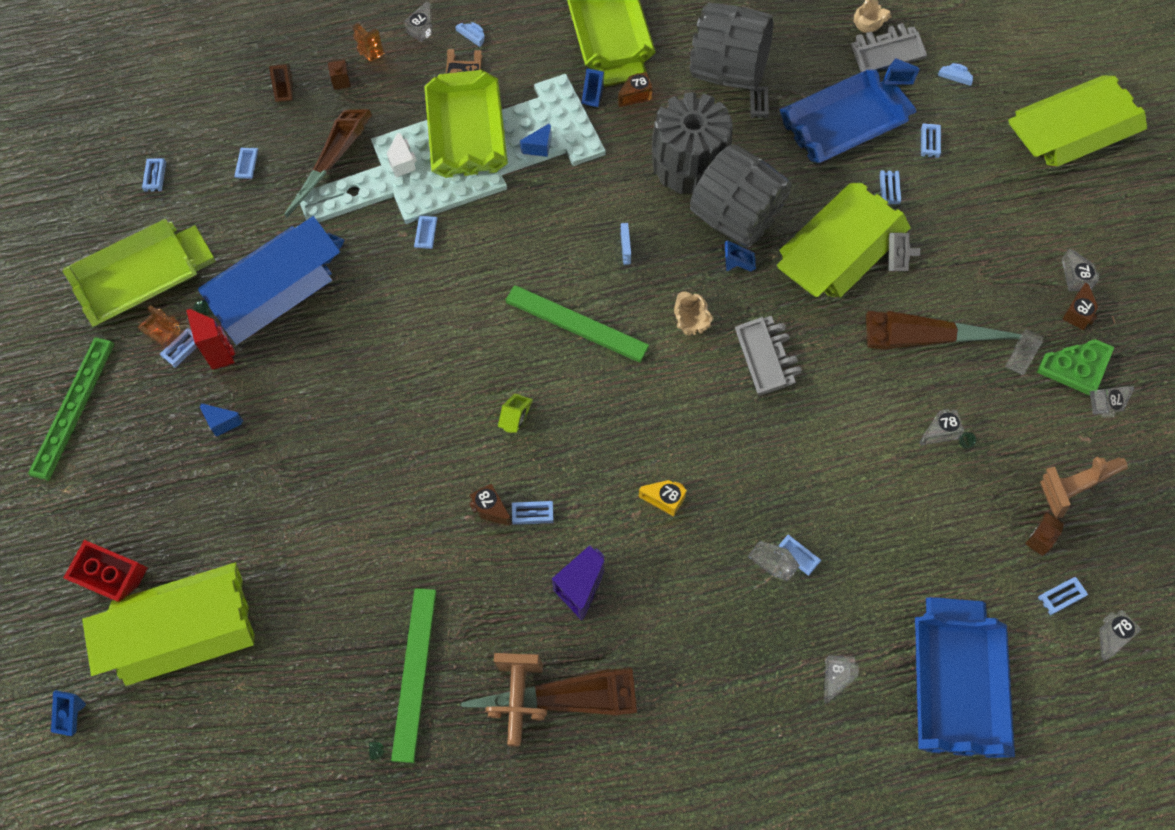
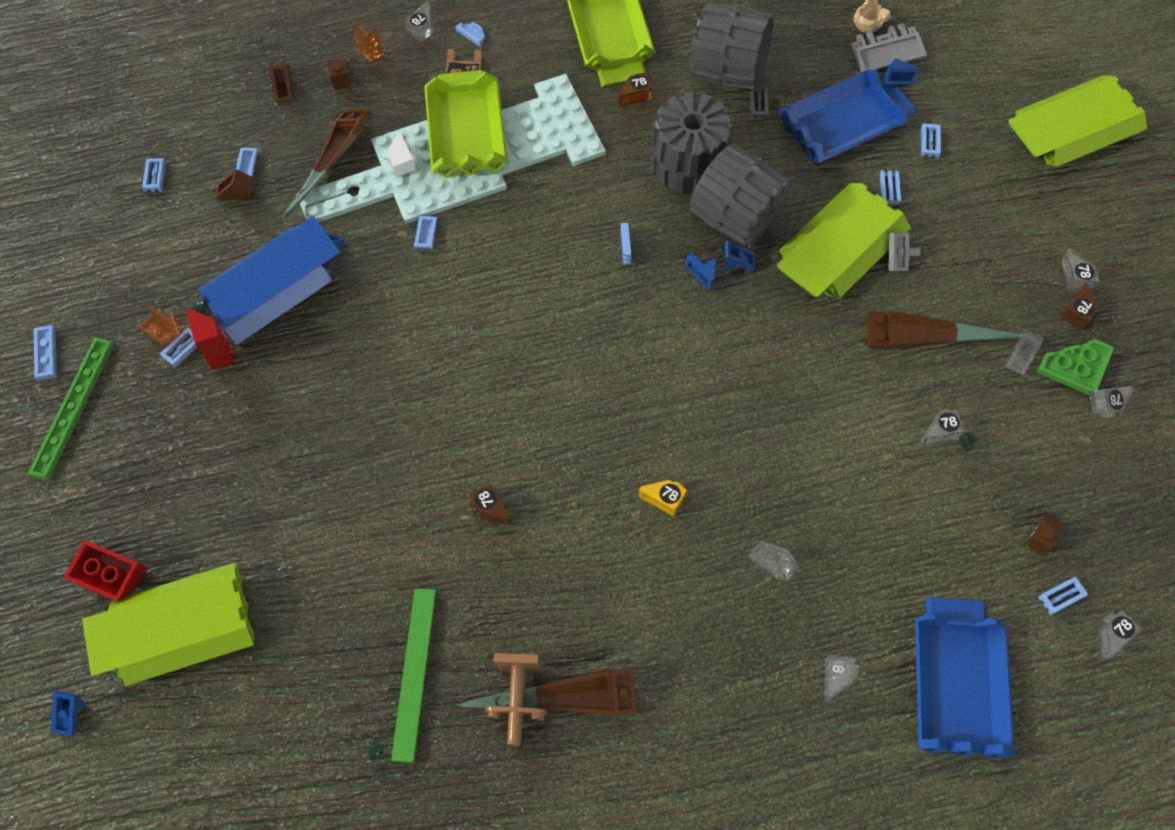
(45, 353): none -> light blue tile
(136, 269): lime panel -> none
(220, 419): blue slope -> none
(235, 186): none -> reddish brown slope
(514, 413): lime slope -> none
(532, 520): light blue tile -> none
(537, 142): blue slope -> none
(577, 323): bright green tile -> none
(579, 581): dark purple slope -> none
(593, 87): blue slope -> none
(692, 313): tan hair -> none
(702, 272): none -> blue slope
(764, 352): light grey hinge -> none
(803, 556): light blue tile -> none
(956, 73): light blue tile -> none
(1061, 489): medium nougat piece -> none

